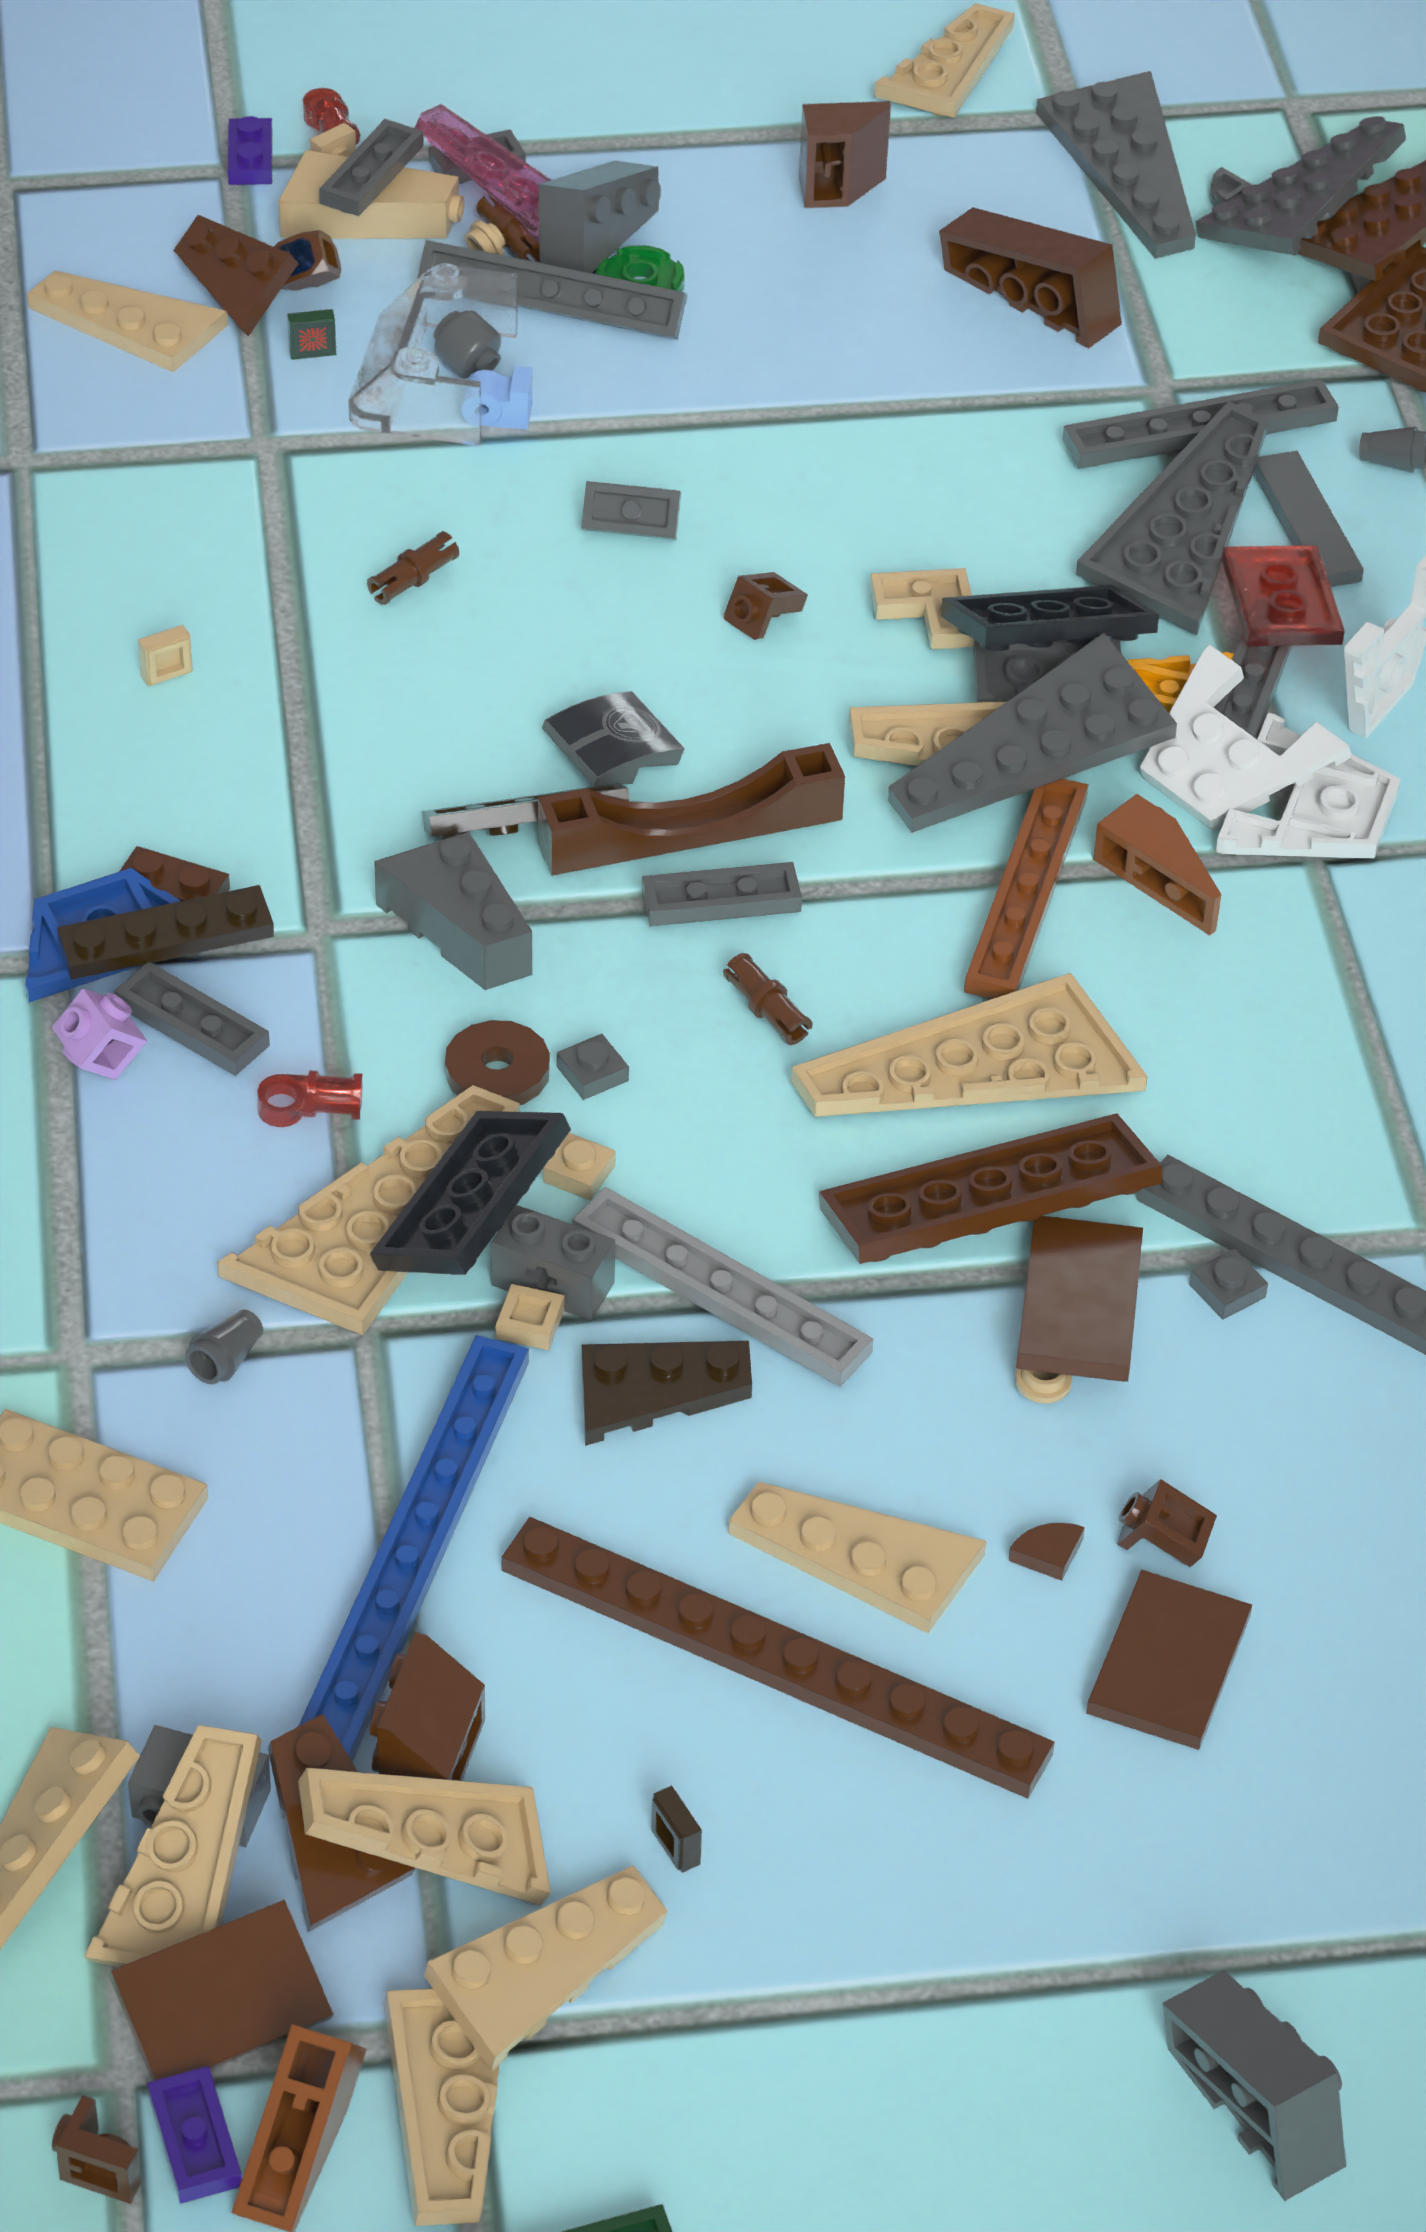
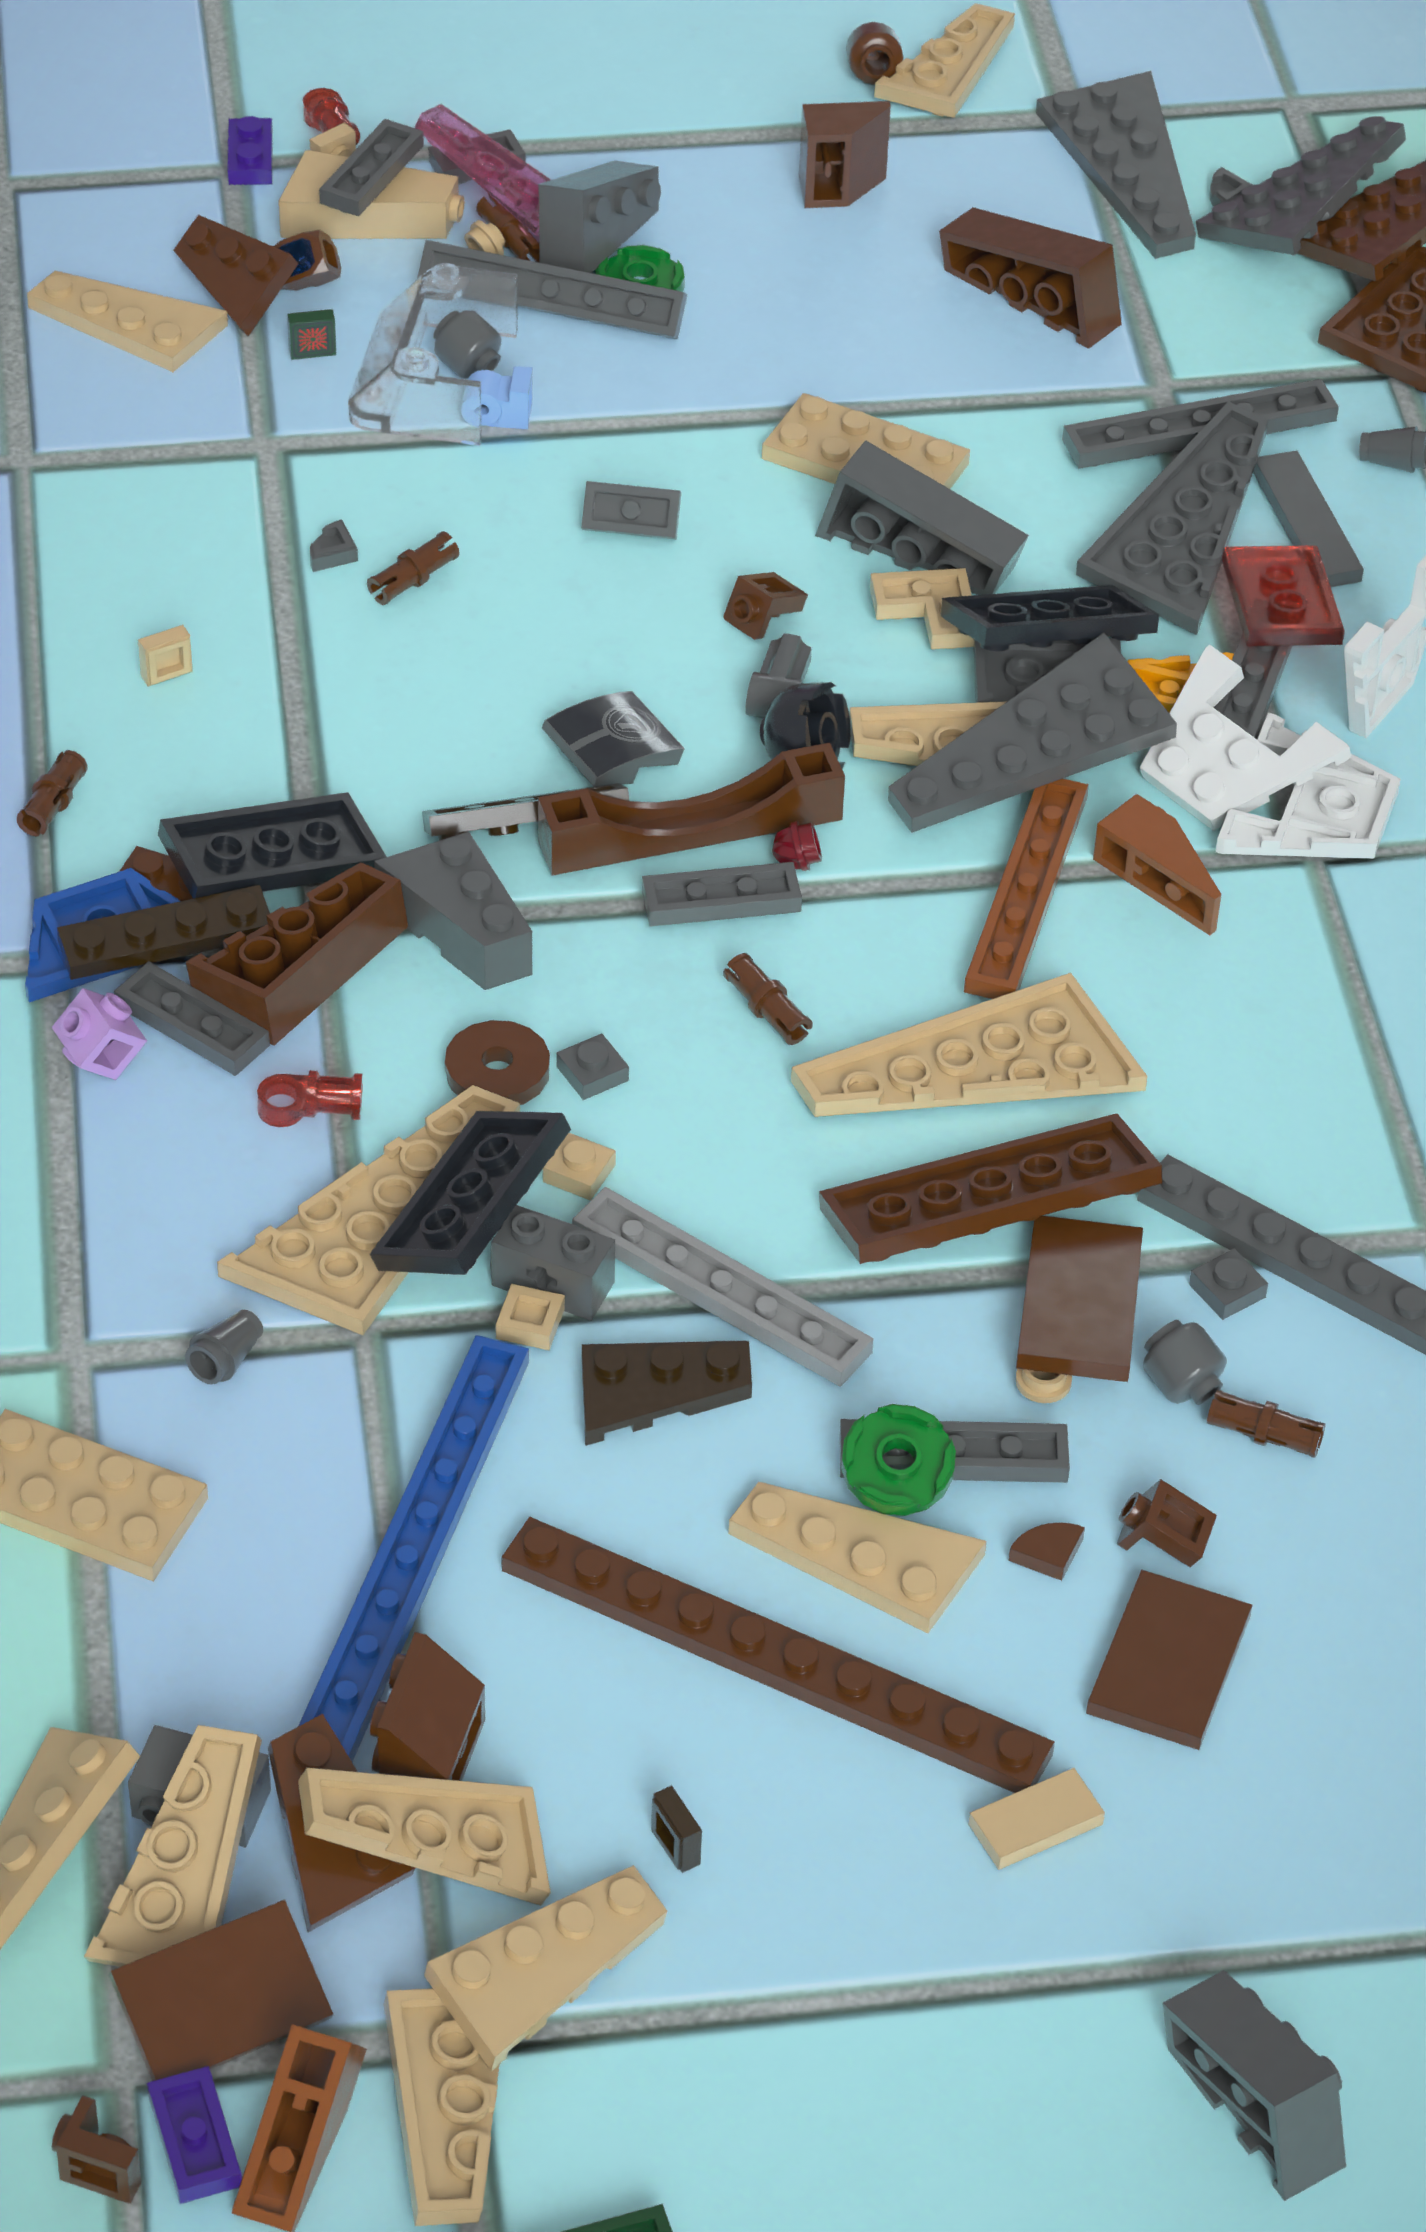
(52, 793): none -> reddish brown pin
(269, 844): none -> black plate
(304, 950): none -> reddish brown wedge
(333, 547): none -> dark grey tile
(783, 667): none -> dark grey piece
(798, 845): none -> dark red plate
(806, 717): none -> black cylinder
(823, 437): none -> tan plate
(873, 52): none -> reddish brown head
(892, 1489): none -> green tile
(918, 521): none -> dark grey wedge
(996, 1451): none -> dark grey plate
(1036, 1818): none -> tan tile
(1184, 1362): none -> dark grey head
(1266, 1423): none -> reddish brown pin

